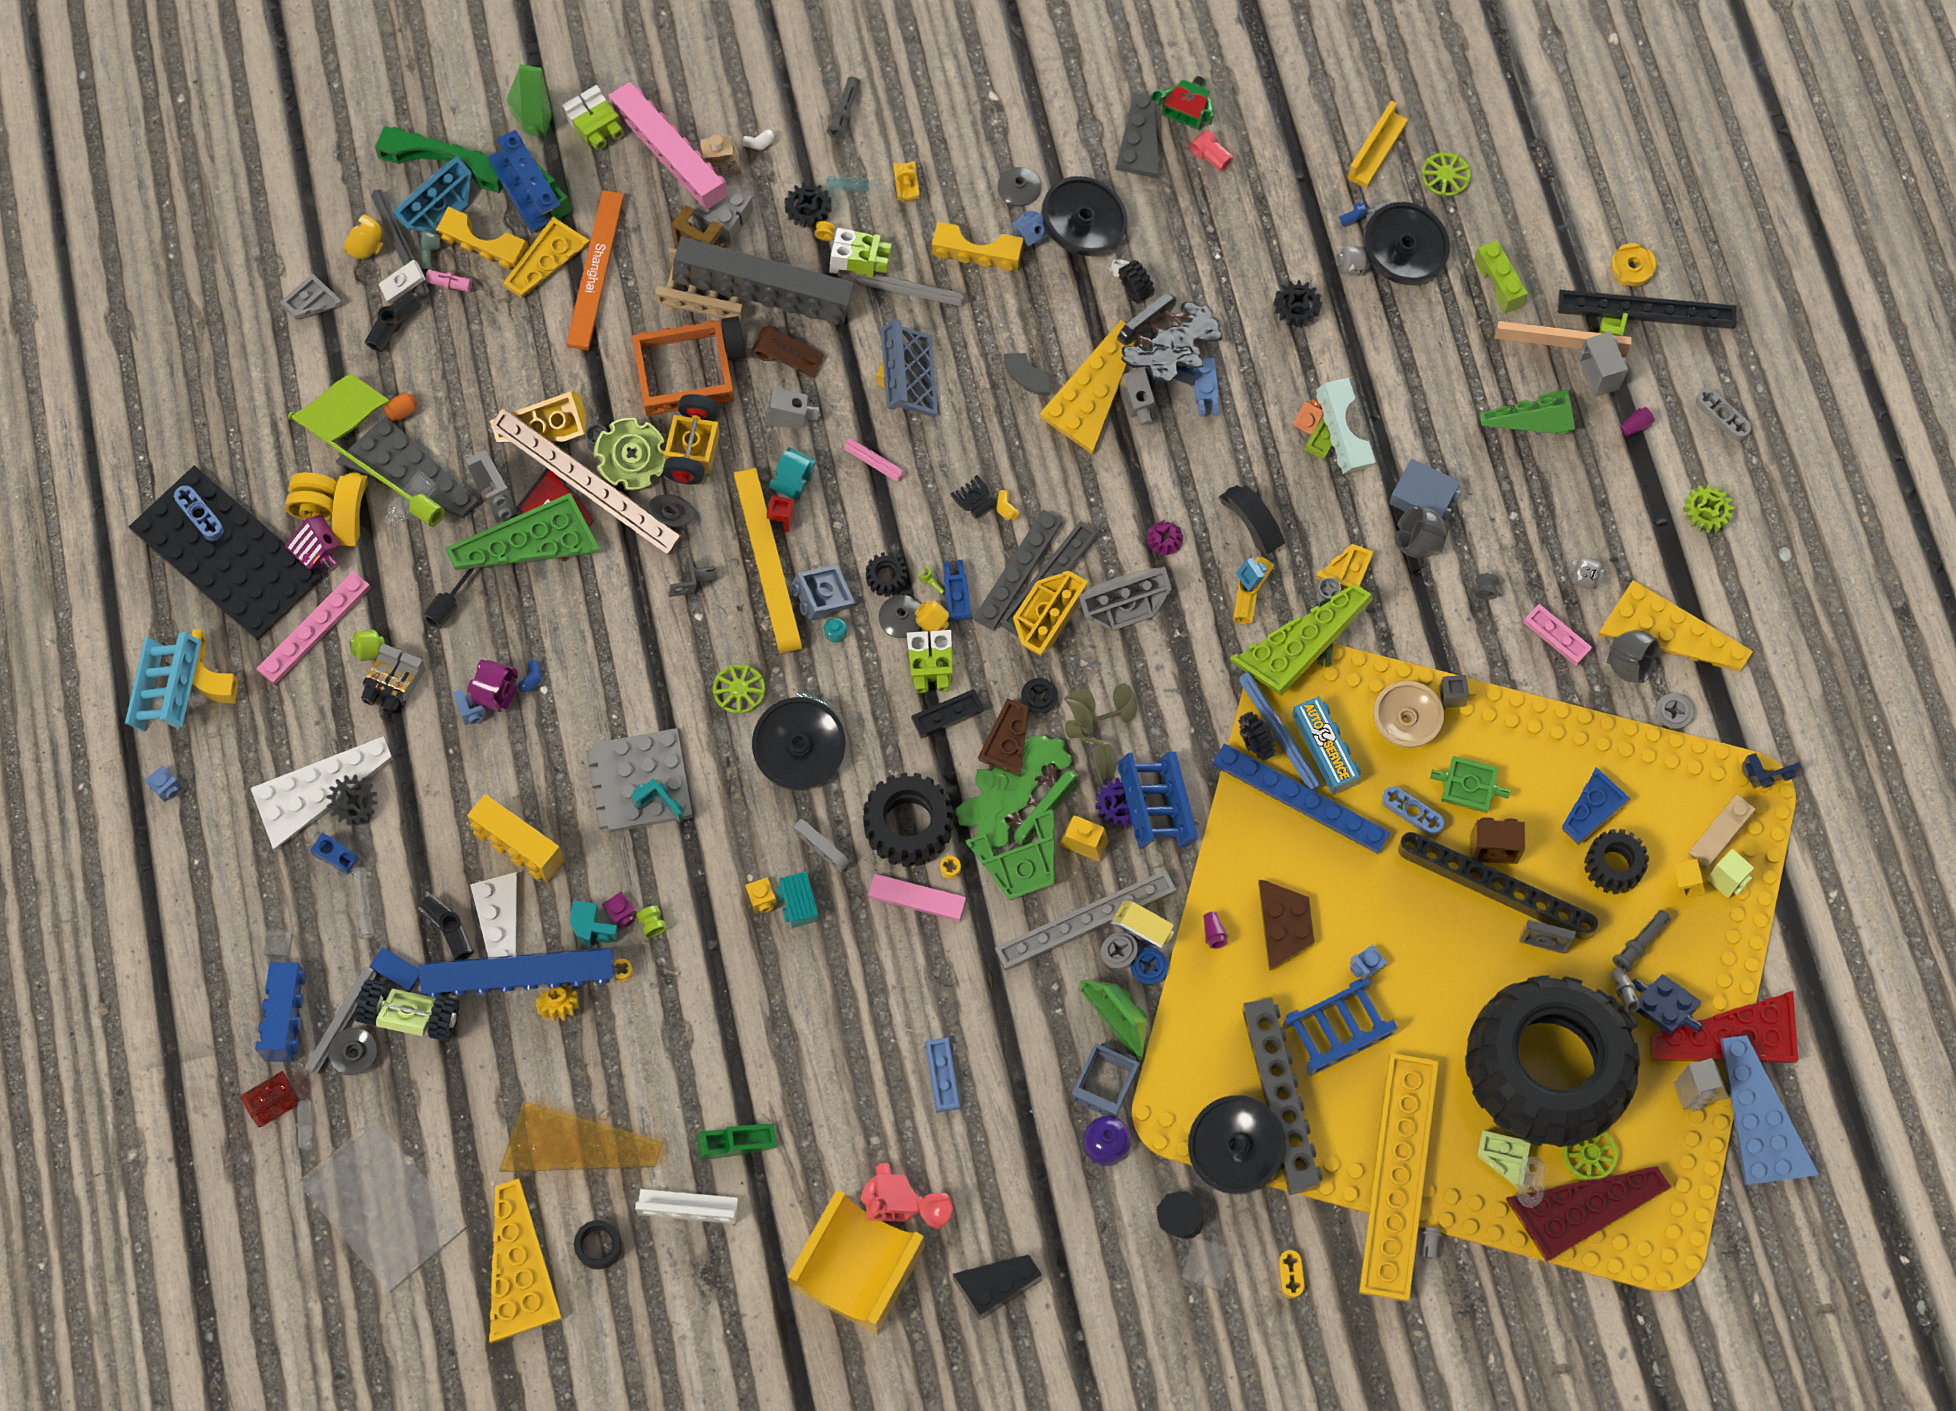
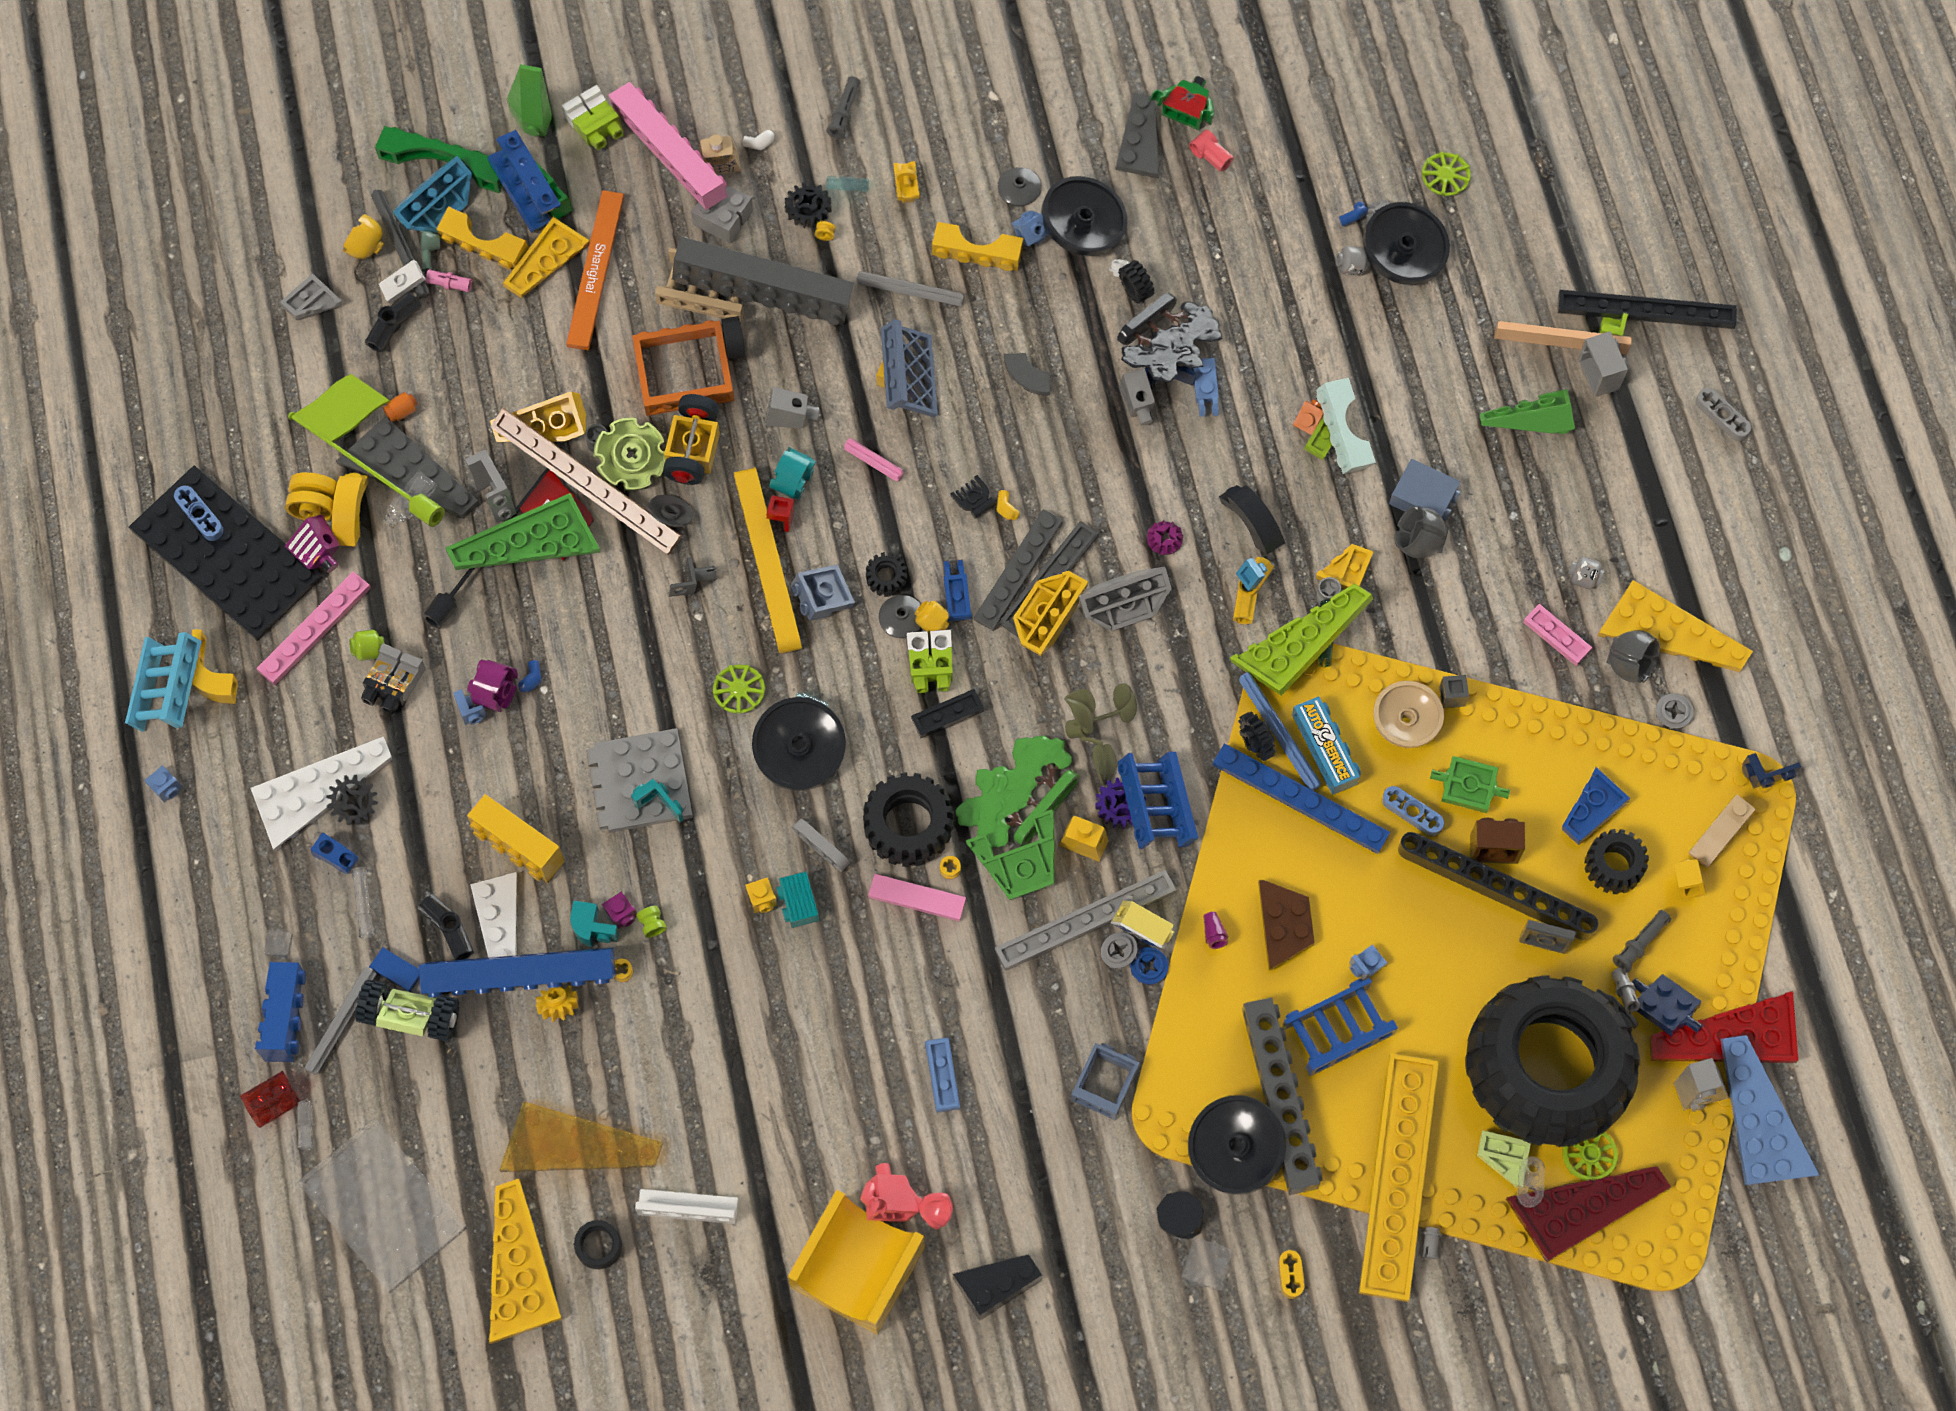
(345, 1043): dark grey dish -> none
(683, 229): pearl gold panel -> none
(735, 1141): green slope -> none
(776, 345): reddish brown door -> none
(835, 630): teal piece -> none
(859, 253): lime hips -> none
(929, 579): lime hand -> none
(1007, 739): reddish brown wing -> none
(1039, 685): black gear -> none
(1088, 395): yellow wing -> none
(1107, 1141): dark purple cylinder -> none
(1118, 1012): bright green wedge -> none
(1297, 302): black gear -> none
(1377, 146): yellow fence -> none
(1486, 586): dark grey wheel -> none
(1508, 287): lime arch -> none
(1633, 276): yellow plate -> none
(1638, 421): magenta cone -> none
(1708, 508): lime gear -> none
(1731, 874): yellowish green brick -> none

